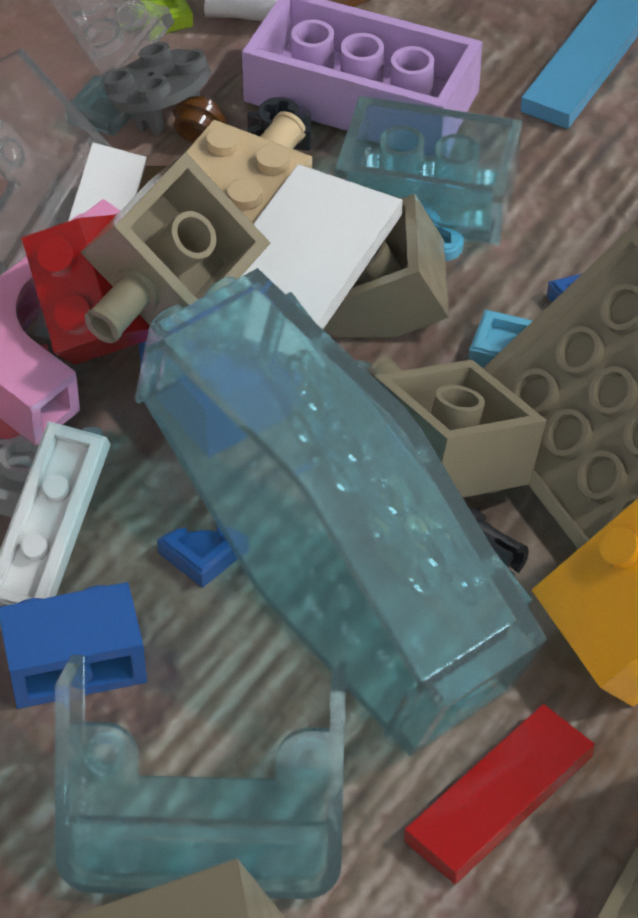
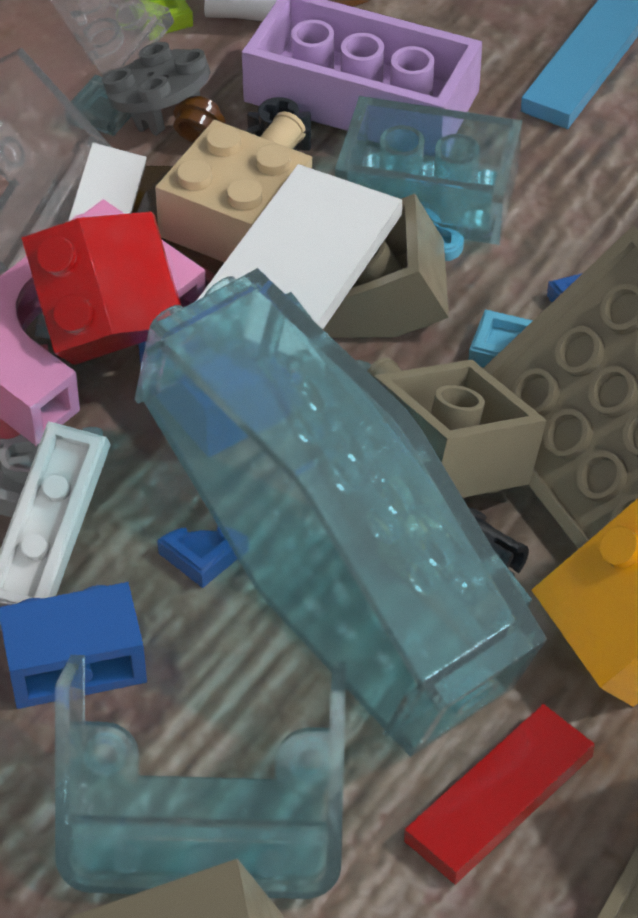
(168, 248): dark tan brick -> none

